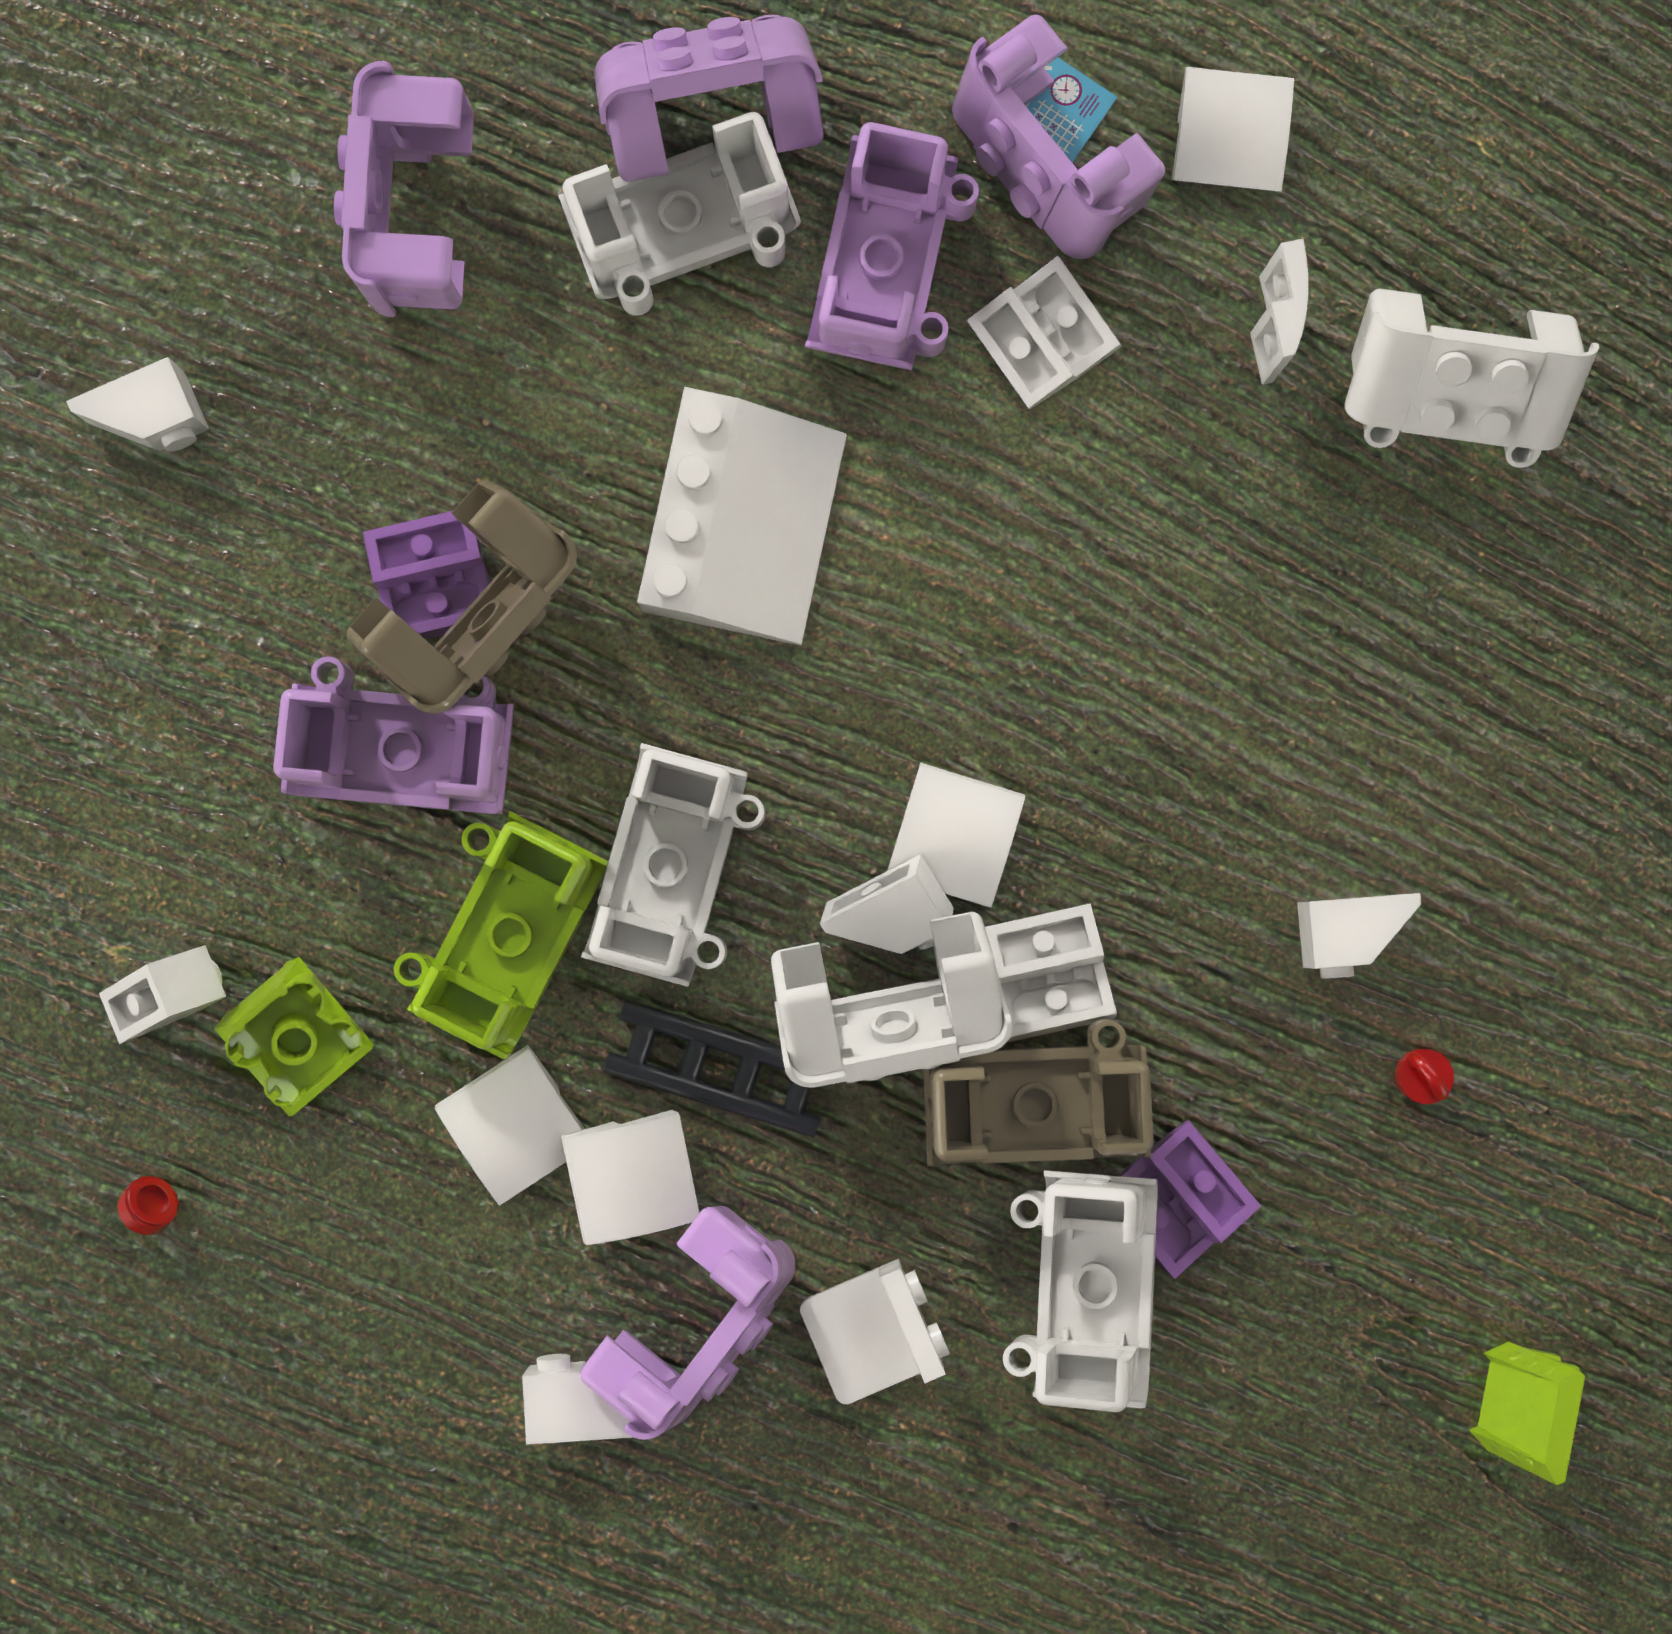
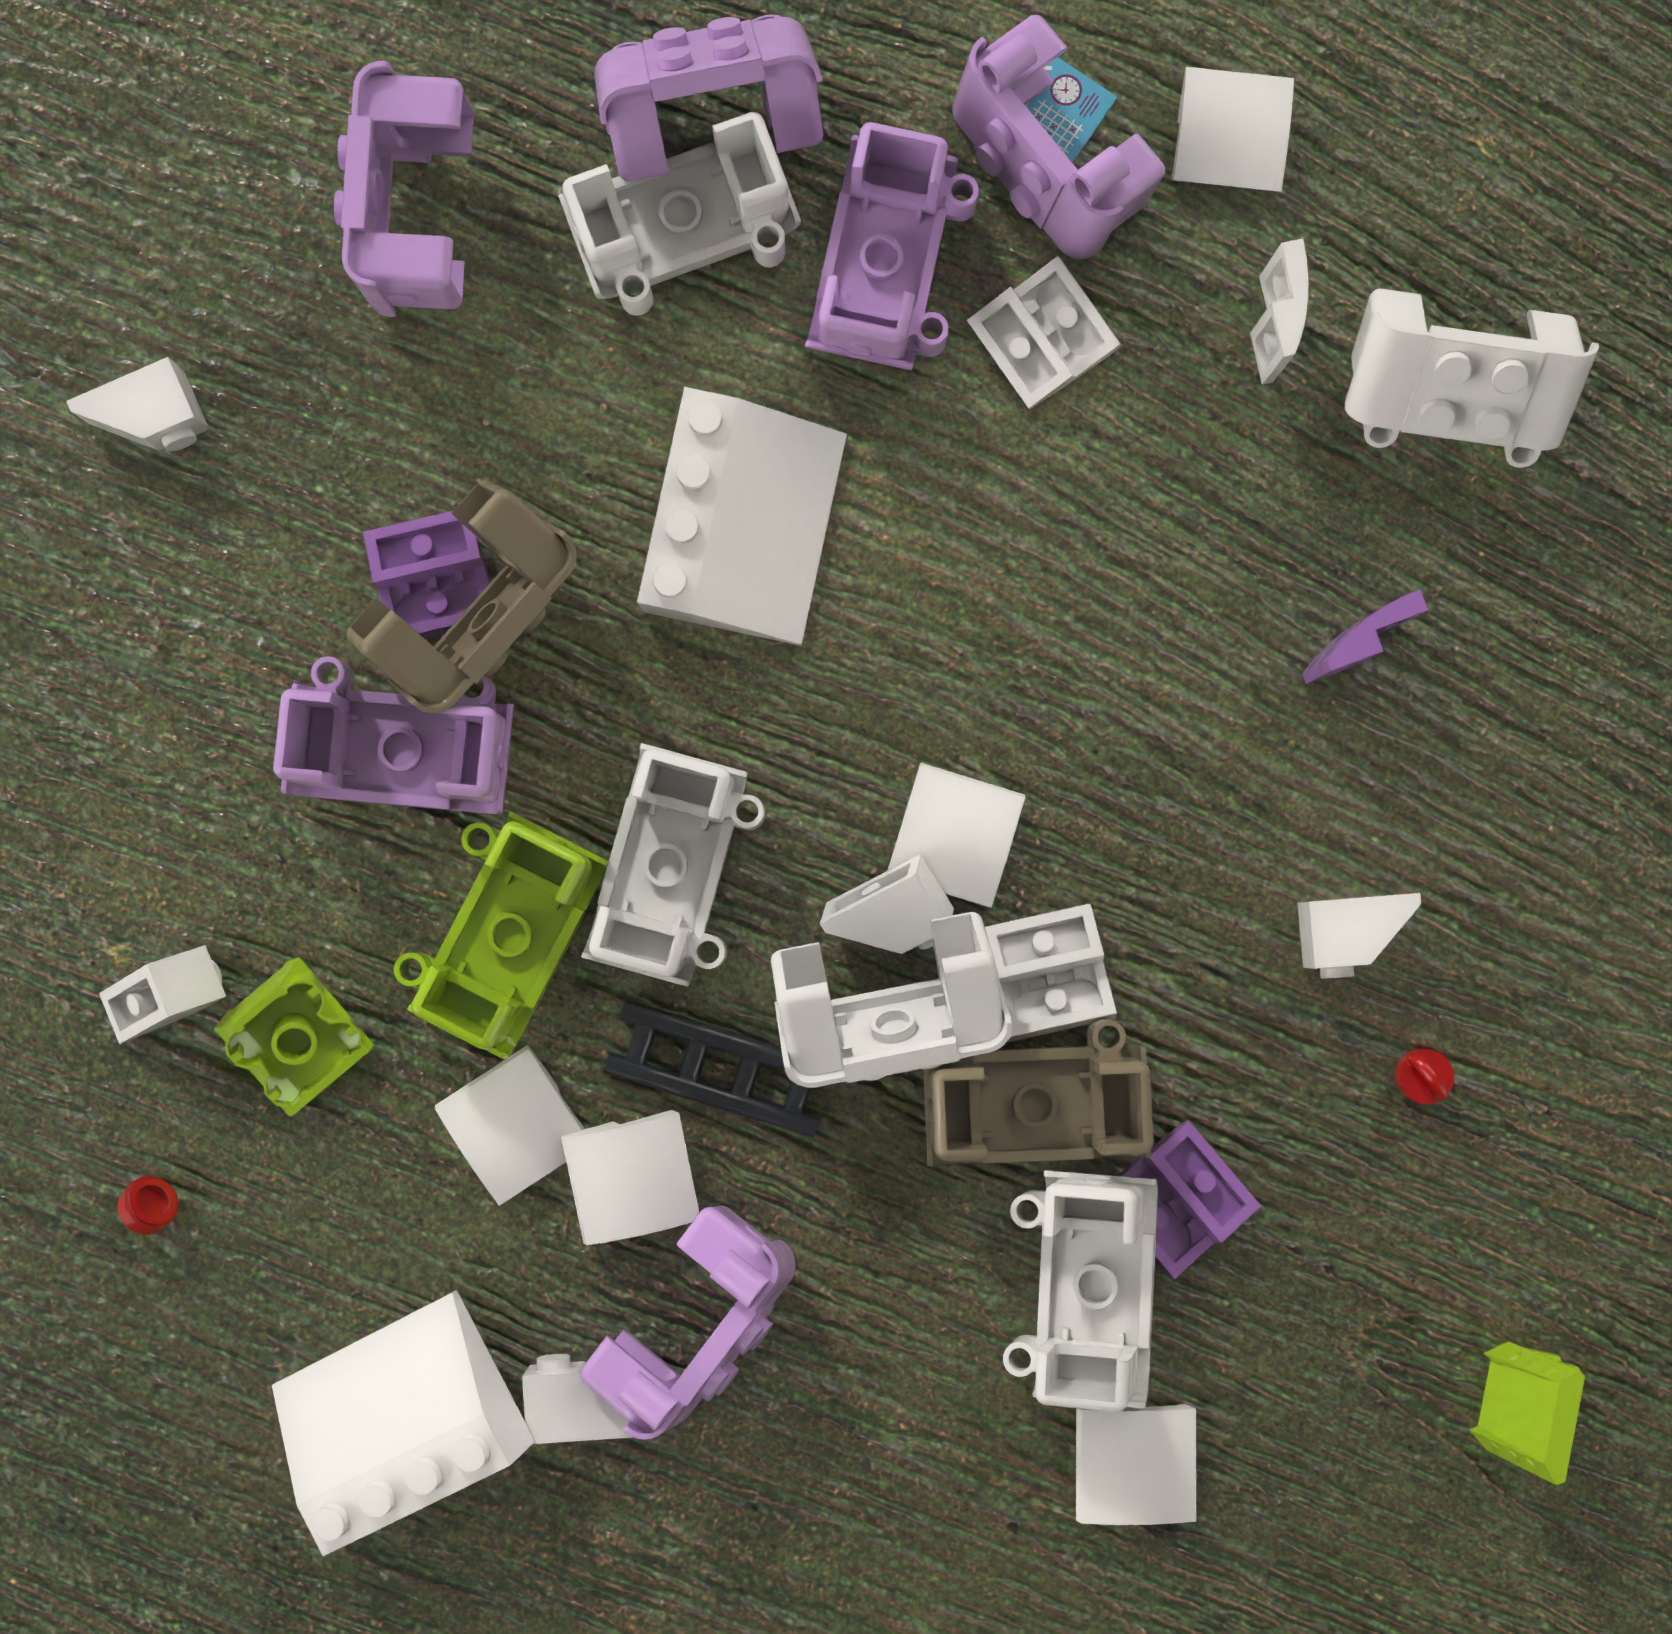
(396, 1423): none -> white slope
(874, 1332): white bracket -> none
(1136, 1465): none -> white slope
(1361, 639): none -> medium lavender slope

